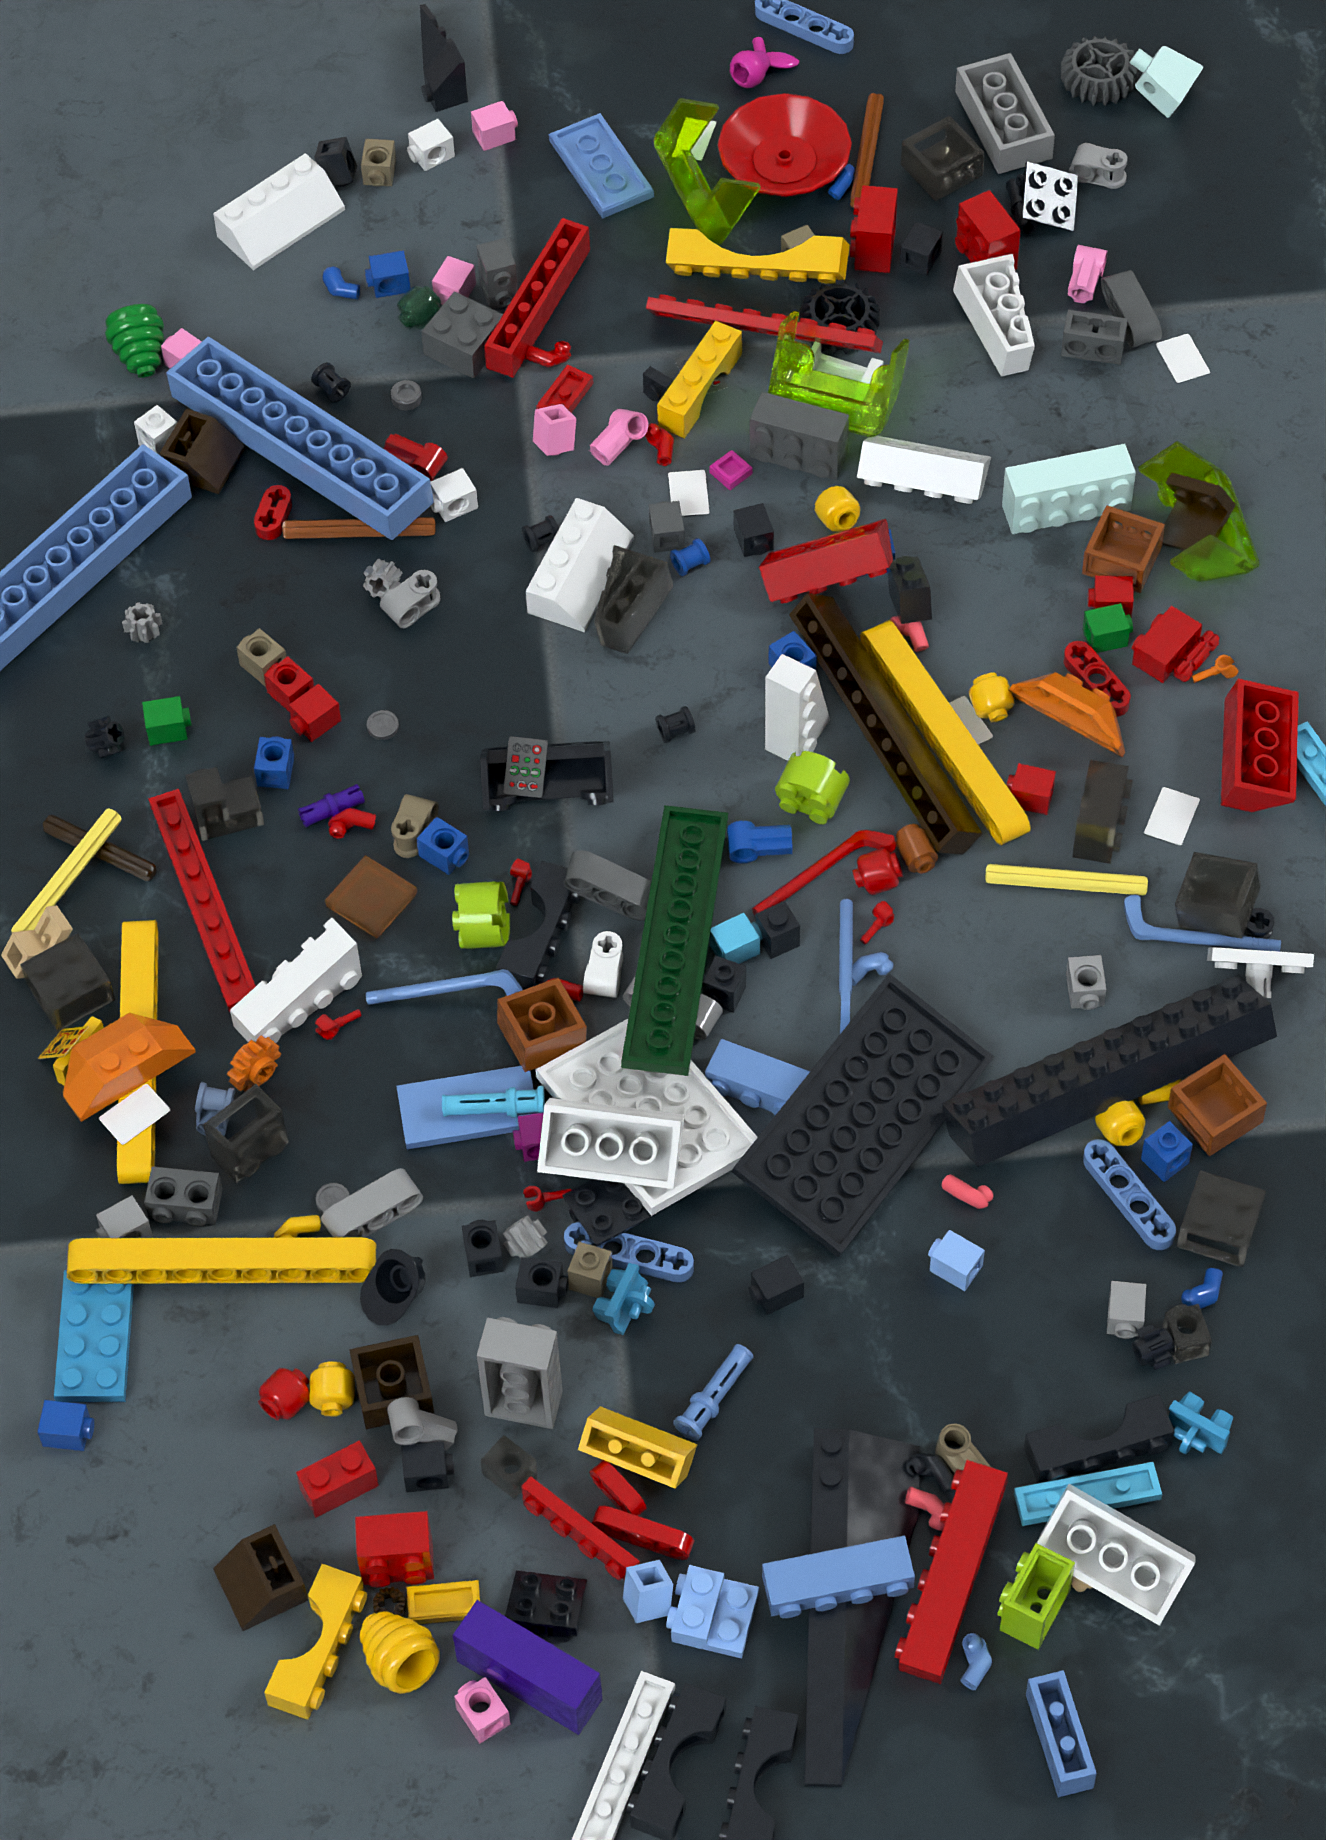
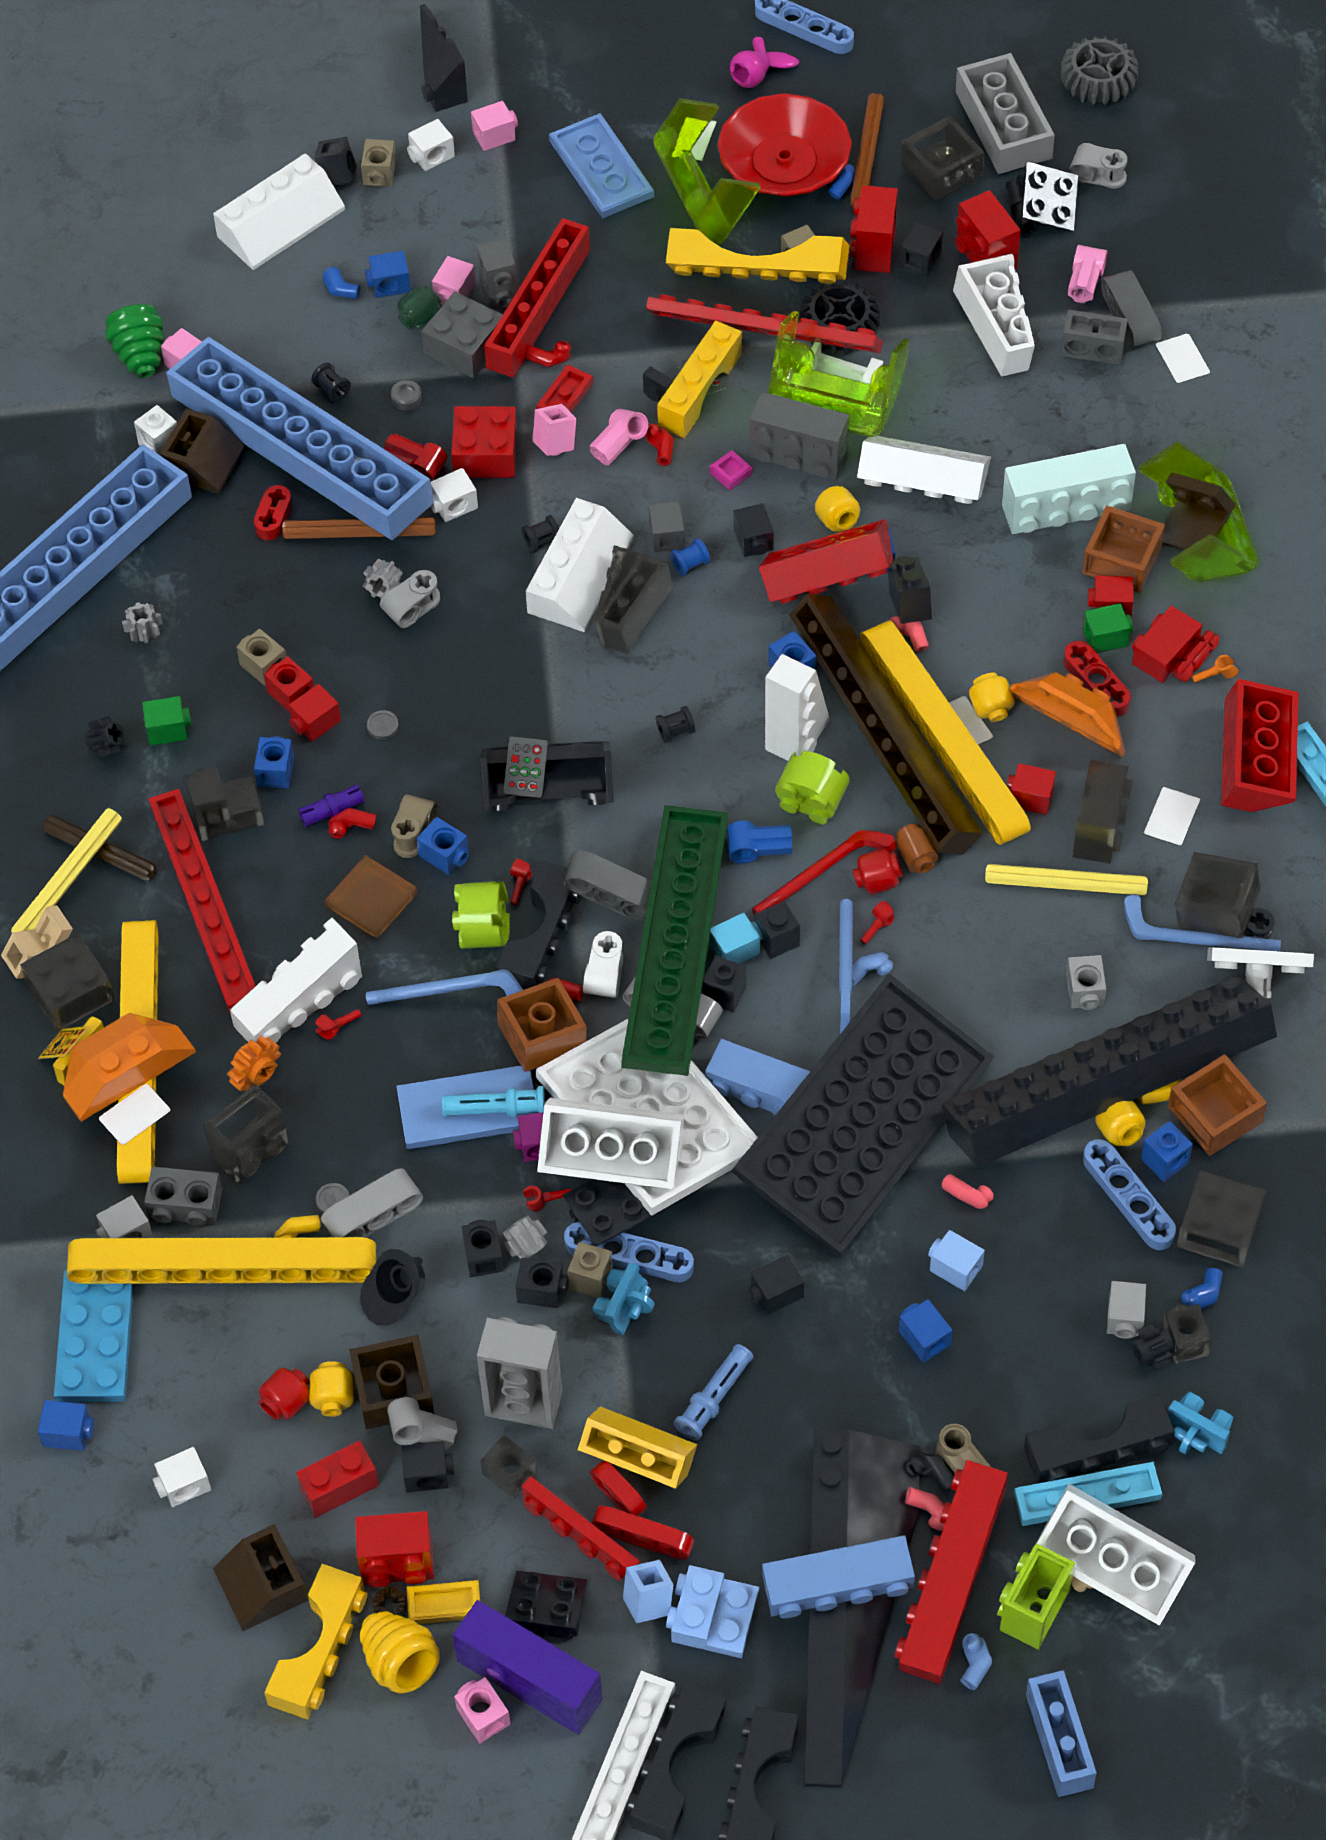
(181, 1477): none -> white brick
(209, 1103): sand blue piece -> none
(485, 441): none -> red brick
(690, 491): white sticker -> none
(925, 1330): none -> blue brick
(1165, 77): light aqua torso -> none

